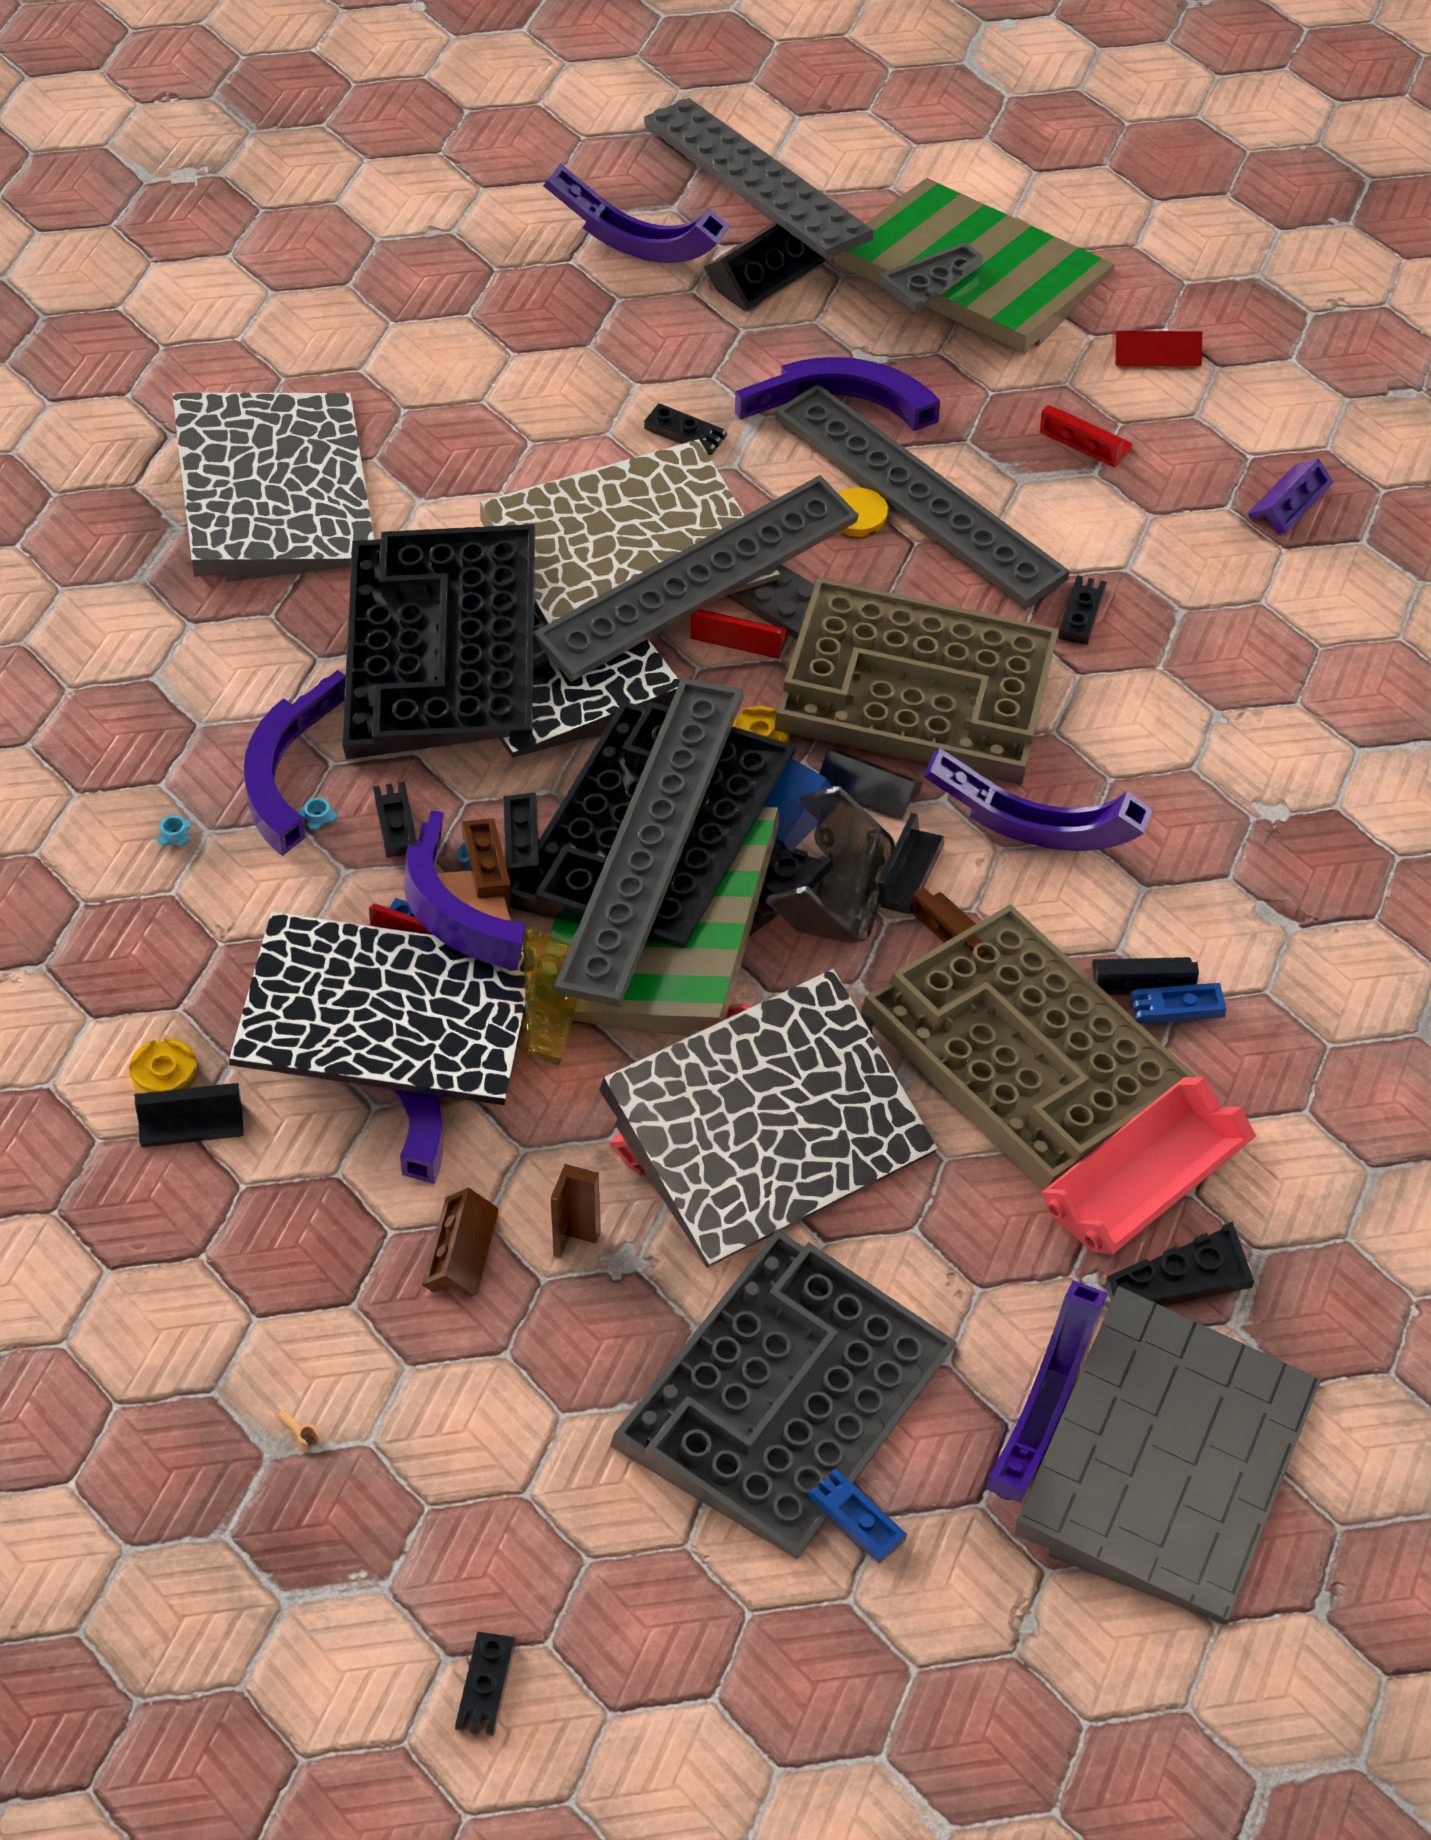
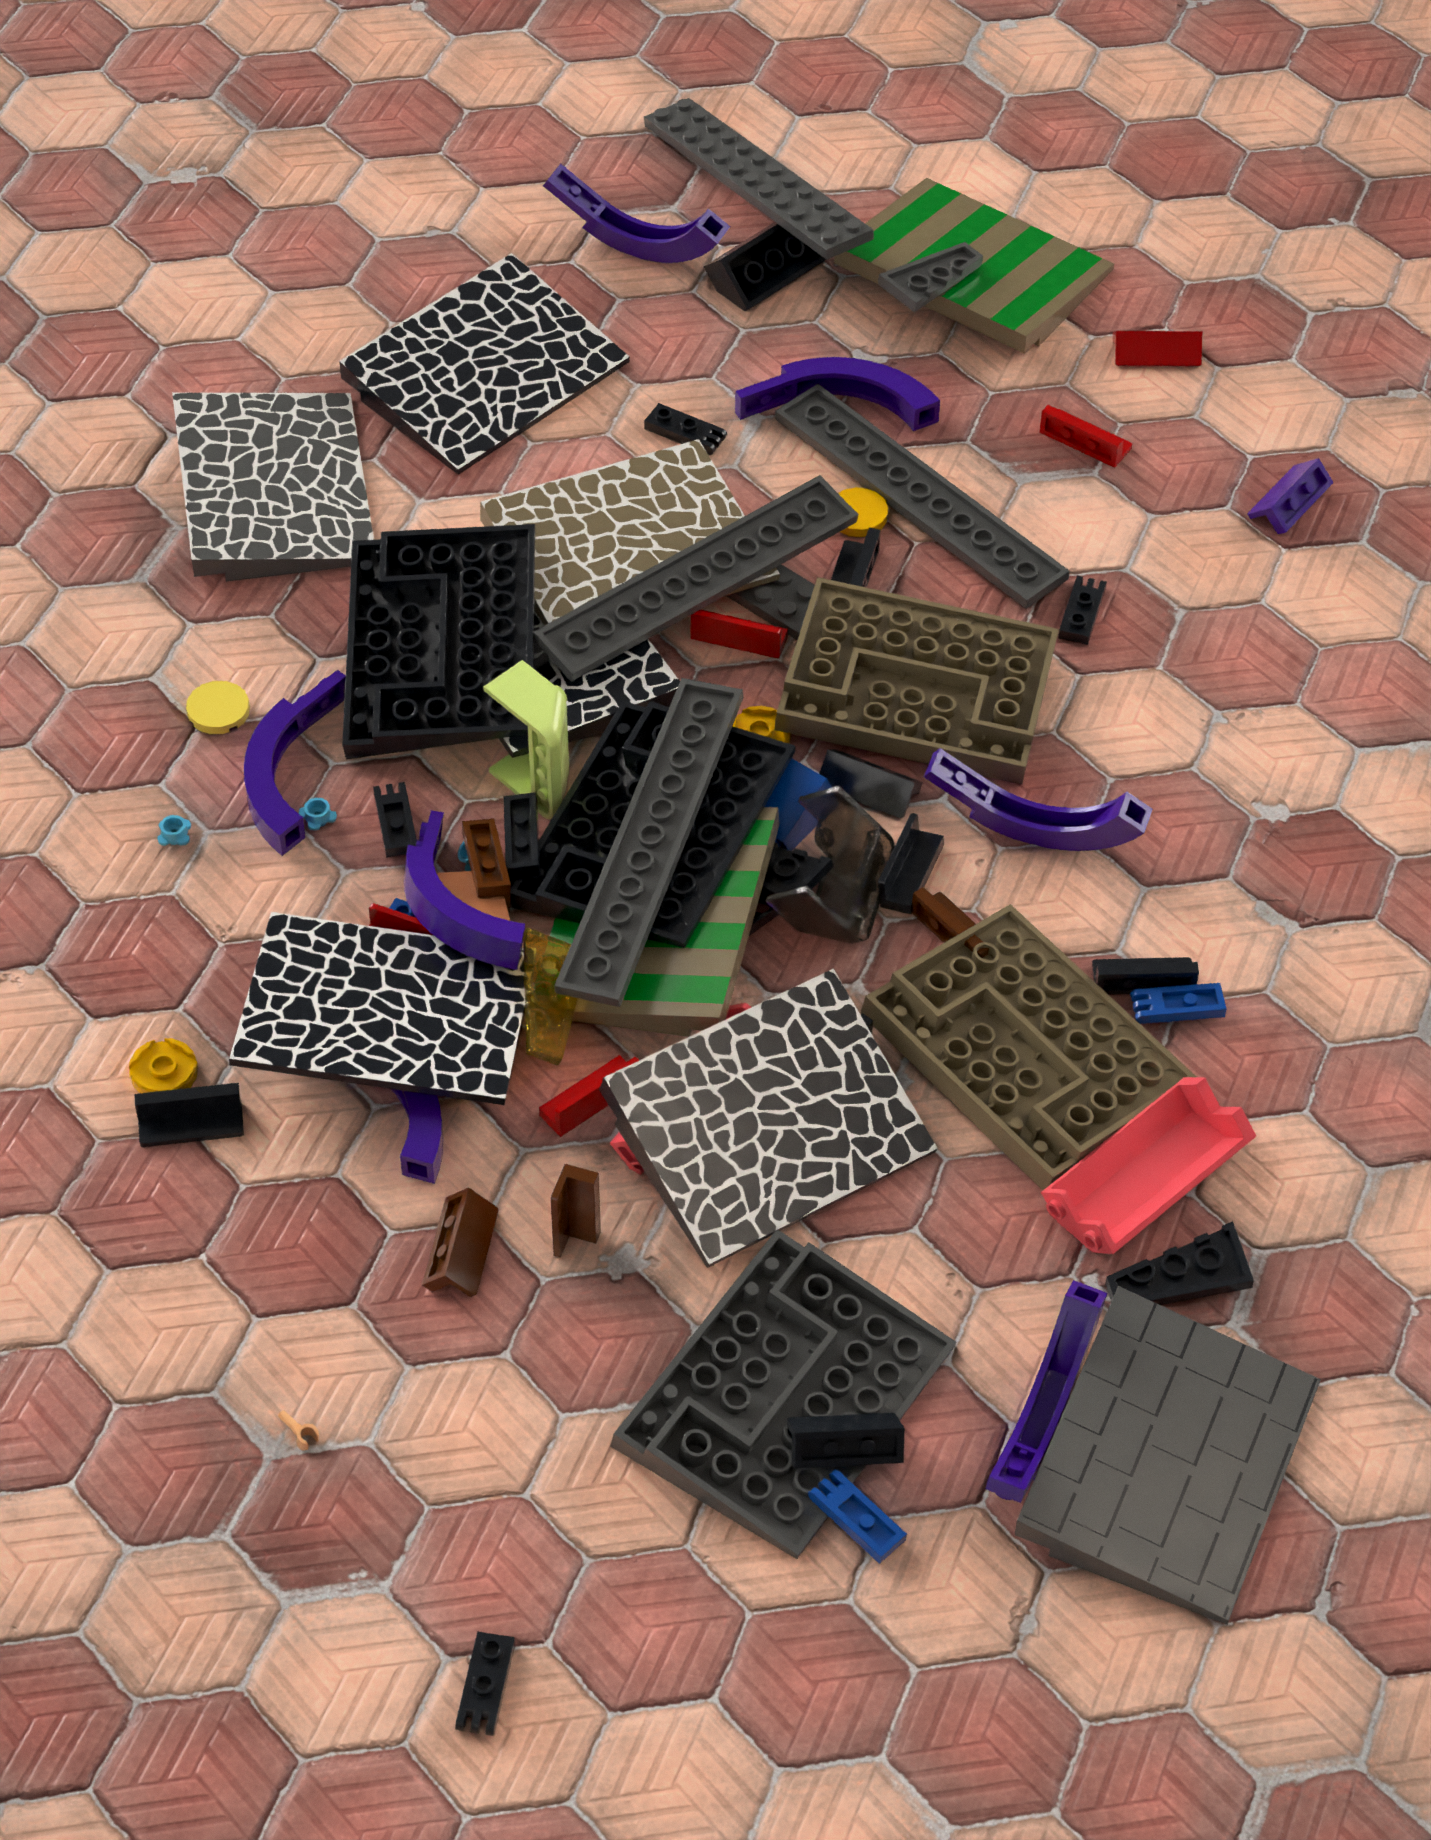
(217, 707): none -> light yellow tile
(481, 364): none -> black slope
(545, 713): none -> yellowish green windscreen
(580, 1099): none -> red panel
(846, 1440): none -> black panel
(858, 560): none -> black panel

